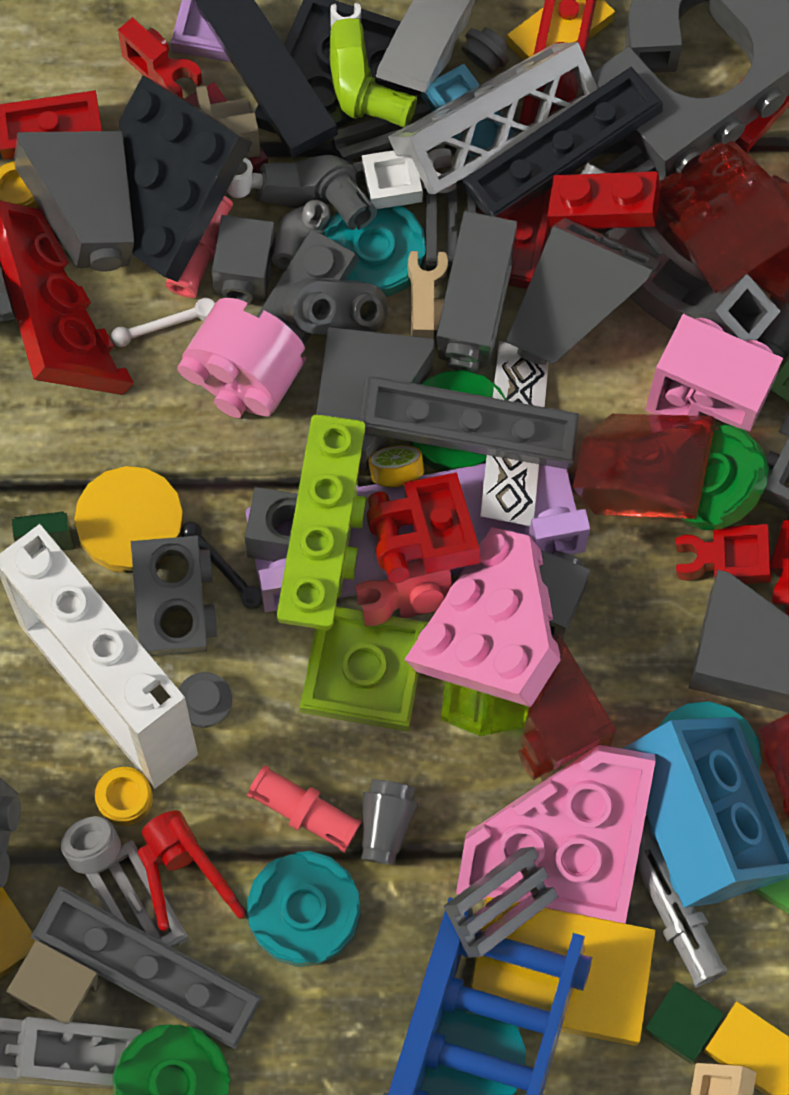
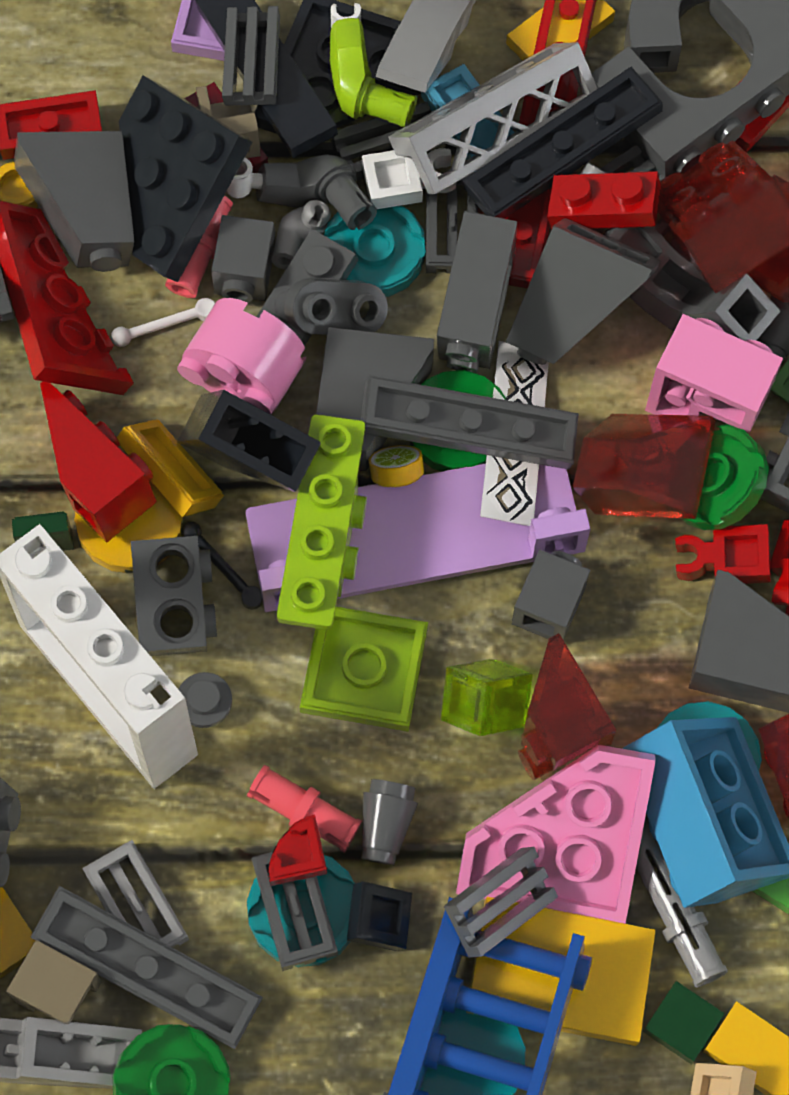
(90, 845): light grey tile -> none
(96, 475): none -> red slope
(123, 796): yellow tile -> none
(149, 55): red plate -> none
(172, 467): none -> yellow tile
(175, 846): red plant -> none
(248, 440): none -> black slope
(251, 20): none -> dark grey tile
(268, 511): dark grey brick -> none
(298, 853): none -> red tile
(307, 952): none -> dark grey tile
(379, 916): none -> black tile
(415, 596): coral plate -> none
(424, 308): tan plate -> none
(440, 522): red plate -> none
(485, 49): dark grey plate -> none
(493, 624): bright pink plate -> none

